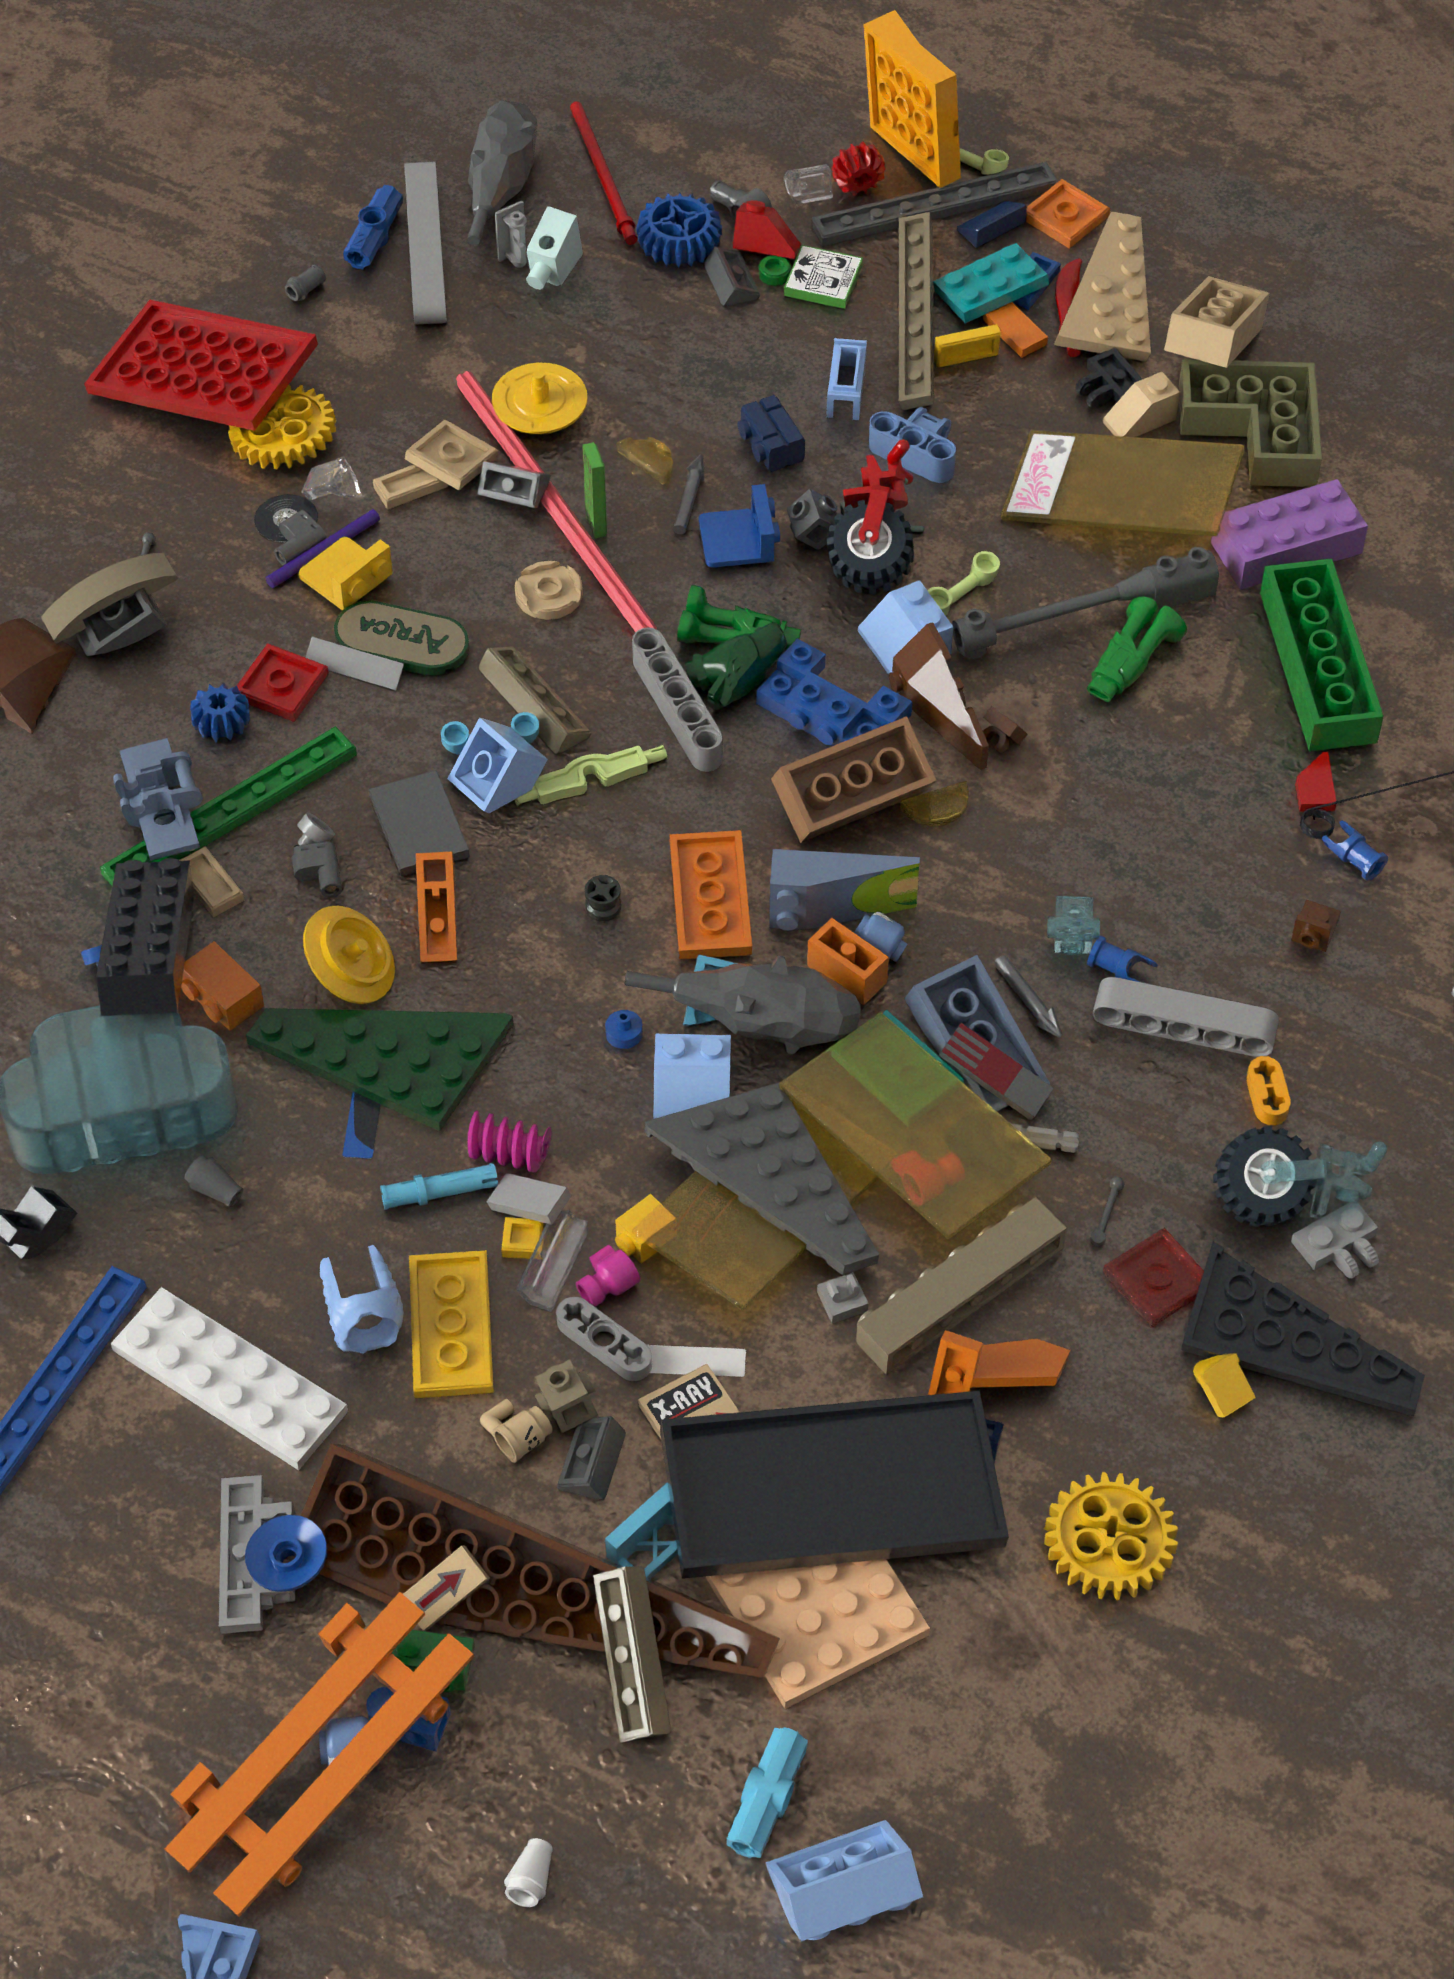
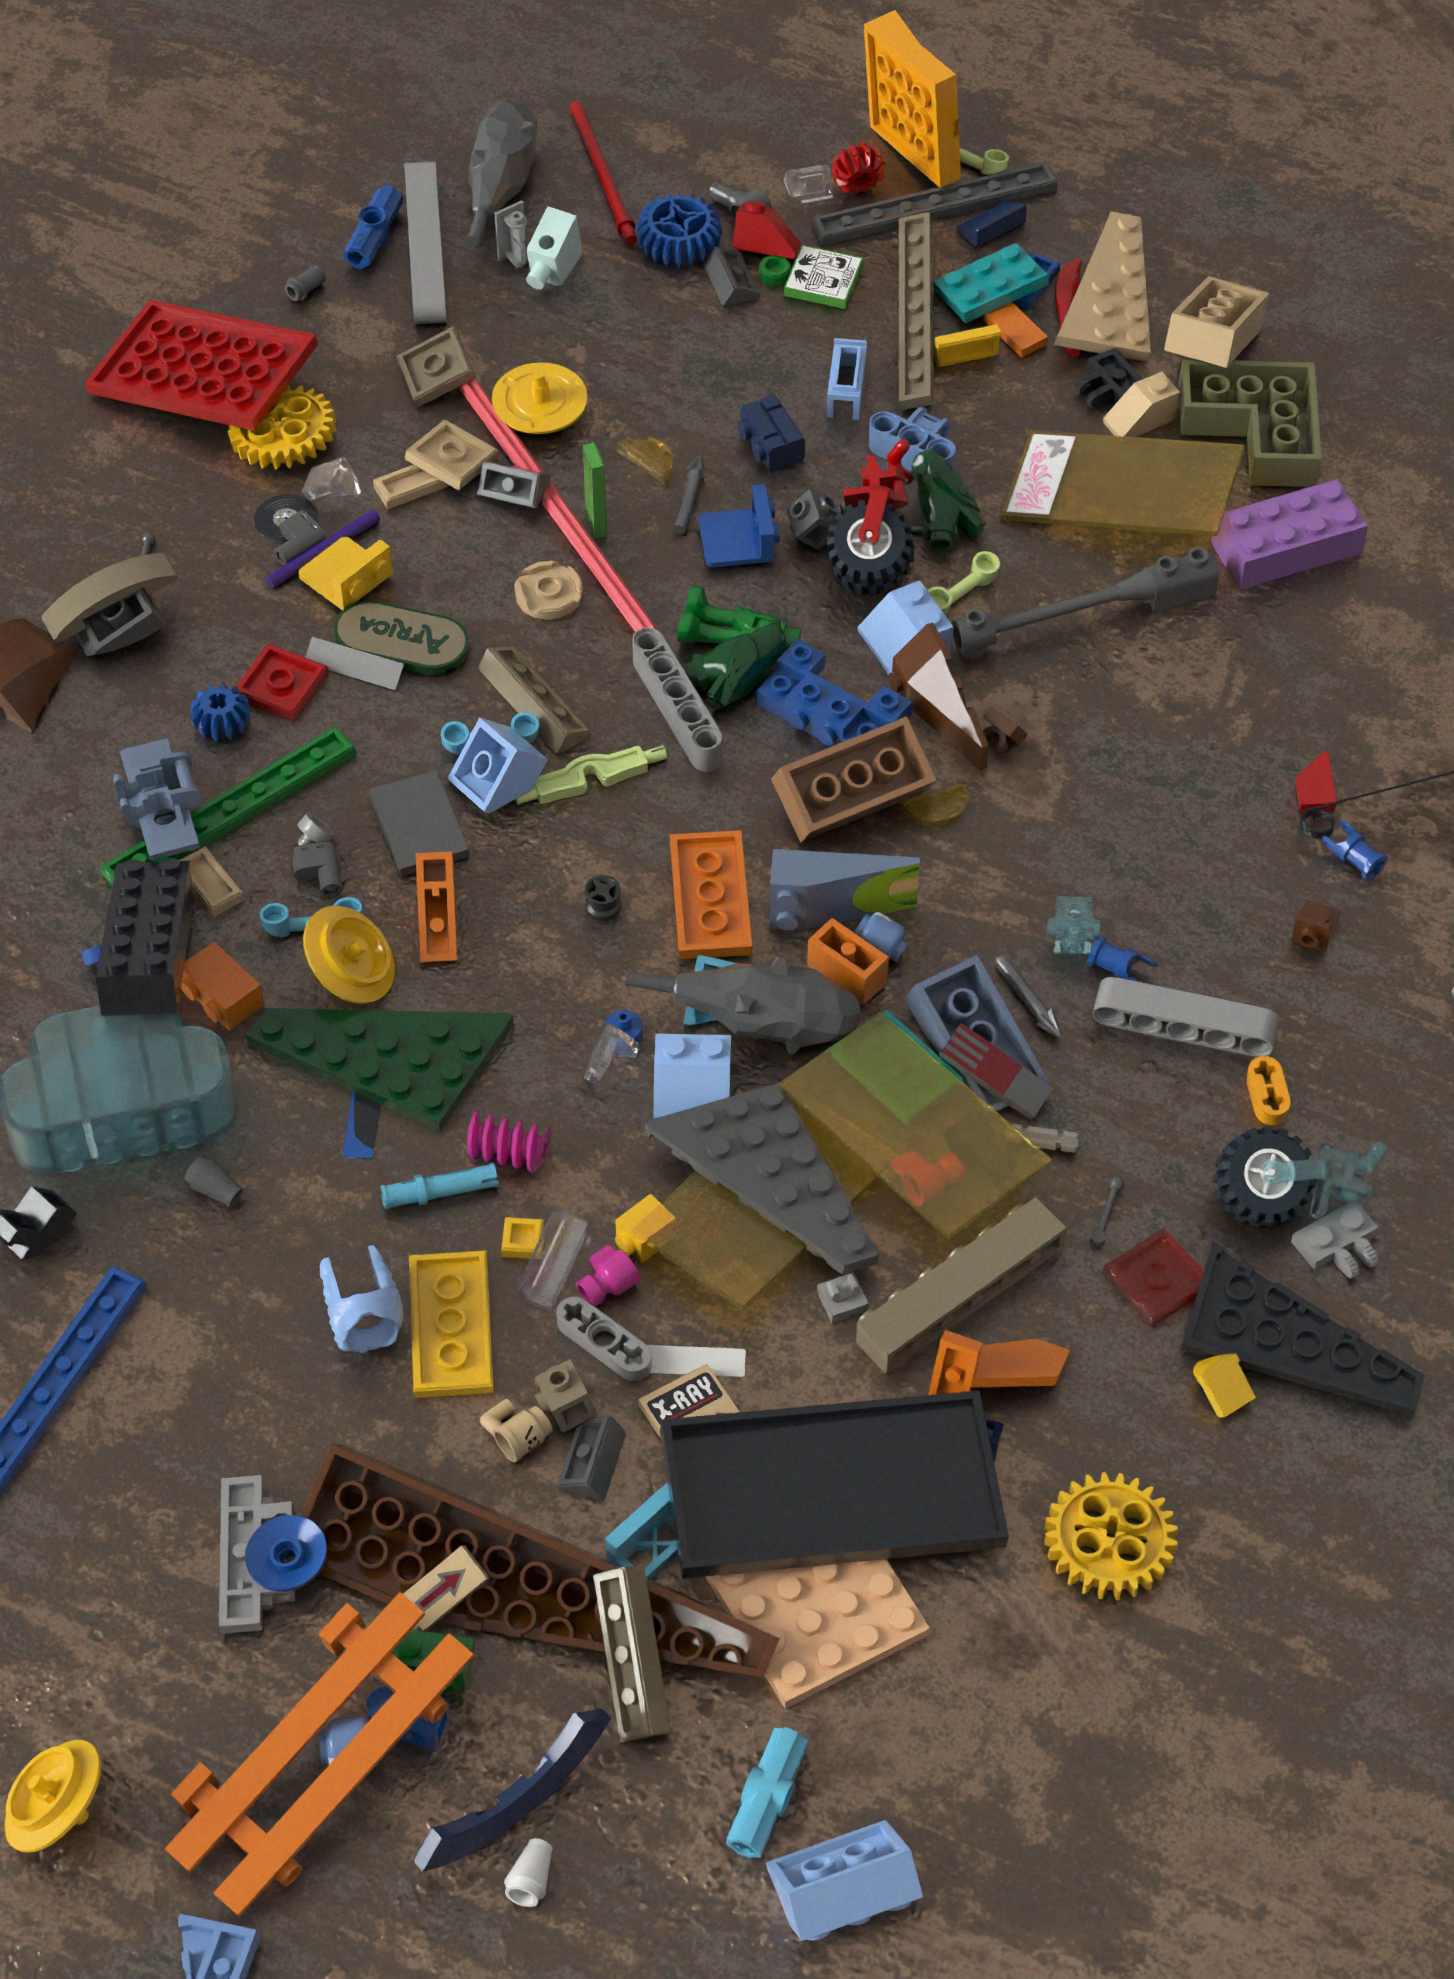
(52, 1795): none -> yellow piece
(230, 1378): white plate -> none
(276, 918): none -> medium azure bar
(436, 366): none -> dark tan tile
(470, 1833): none -> dark blue tile
(529, 1198): light grey tile -> none
(610, 1043): none -> clear tile
(944, 502): none -> dark green animal
(1066, 213): orange tile -> none
(1123, 661): green piece -> none
(1321, 655): green brick -> none

